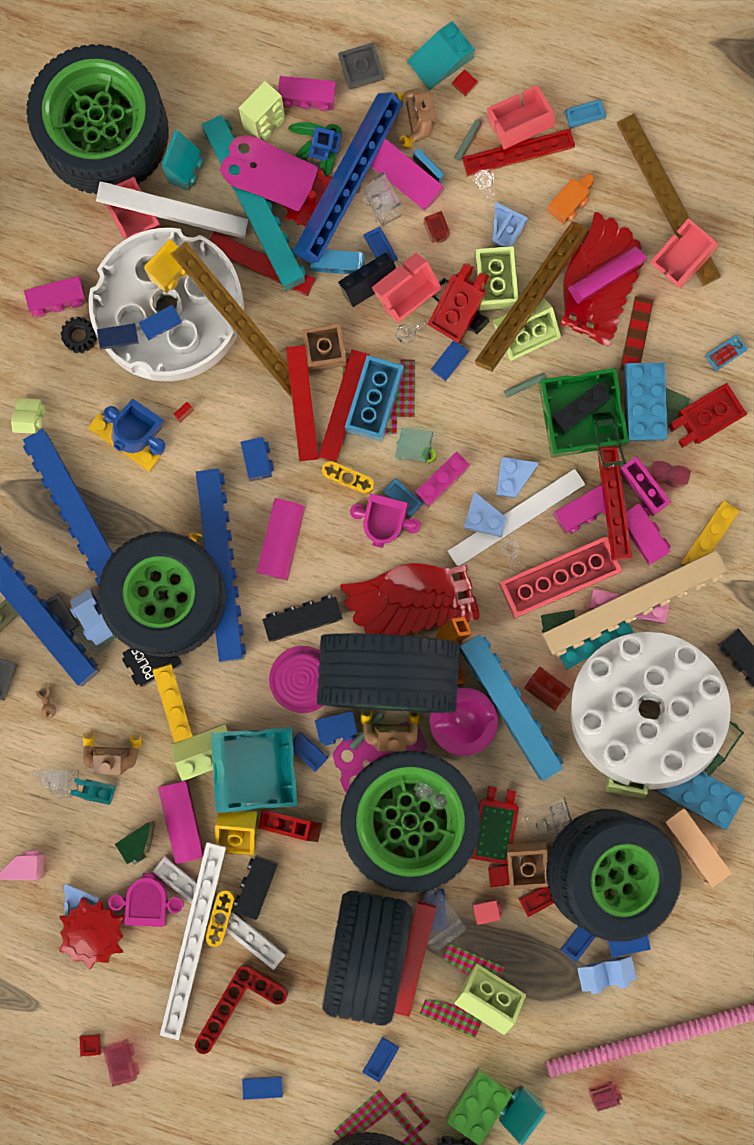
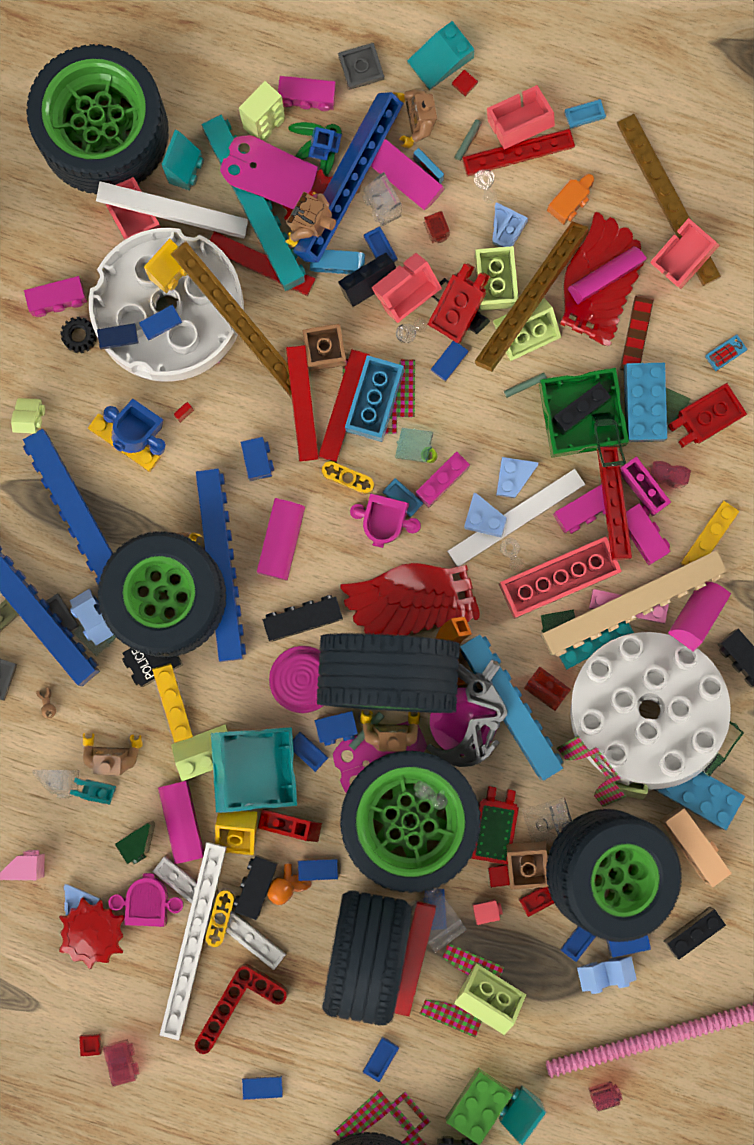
(282, 888): none -> orange piece
(309, 218): none -> medium nougat torso
(317, 870): none -> blue tile
(487, 698): none -> dark grey piece
(608, 791): none -> piece
(694, 933): none -> black brick
(699, 615): none -> dark pink brick

